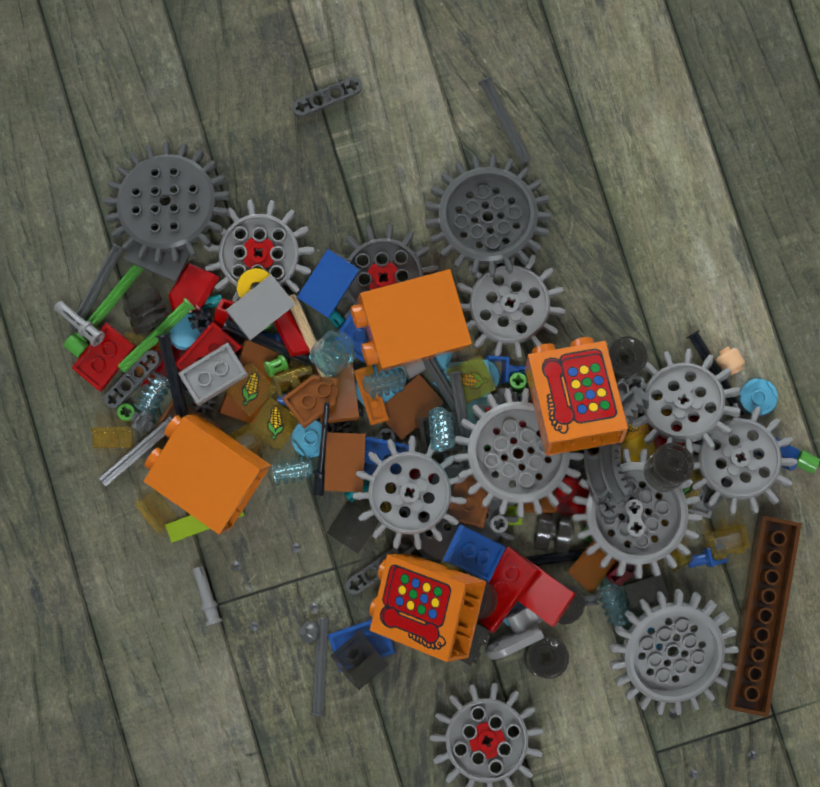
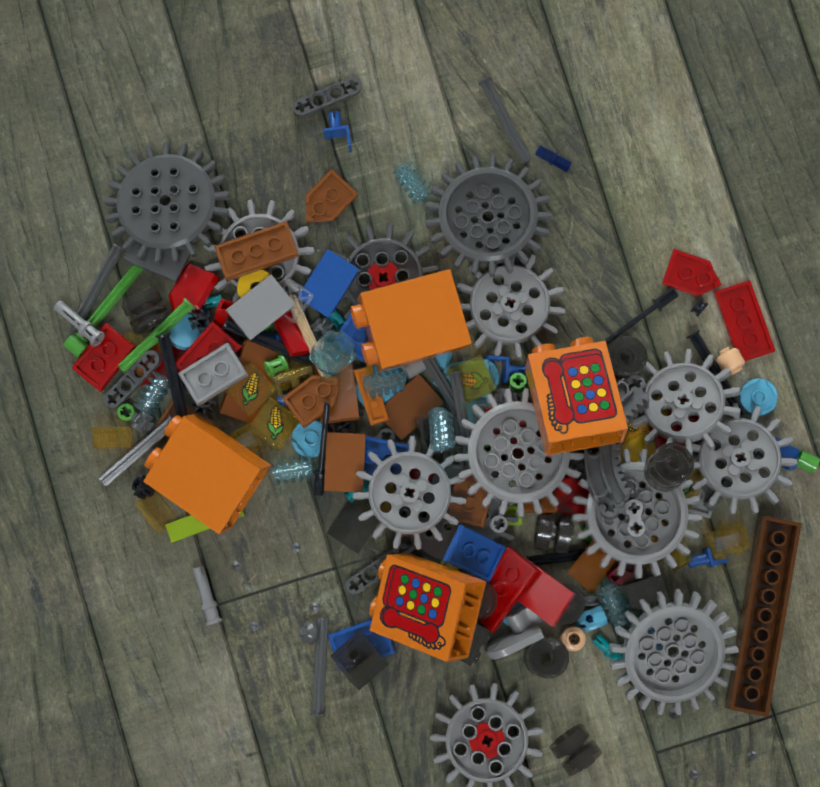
(142, 489): none -> black gear
(256, 251): none -> dark orange tile
(302, 308): none -> clear window
(321, 327): none -> dark grey gear
(328, 198): none -> dark orange tile
(336, 129): none -> blue bracket
(412, 183): none -> clear light blue piece
(553, 158): none -> clear blue axle
(579, 640): none -> light nougat head
(579, 755): none -> clear smoke wheel
(592, 619): none -> medium azure rock
(604, 647): none -> teal pin
(658, 304): none -> black piece
(690, 274): none -> red tile
(699, 307): none -> black bush
(744, 320): none -> red tile

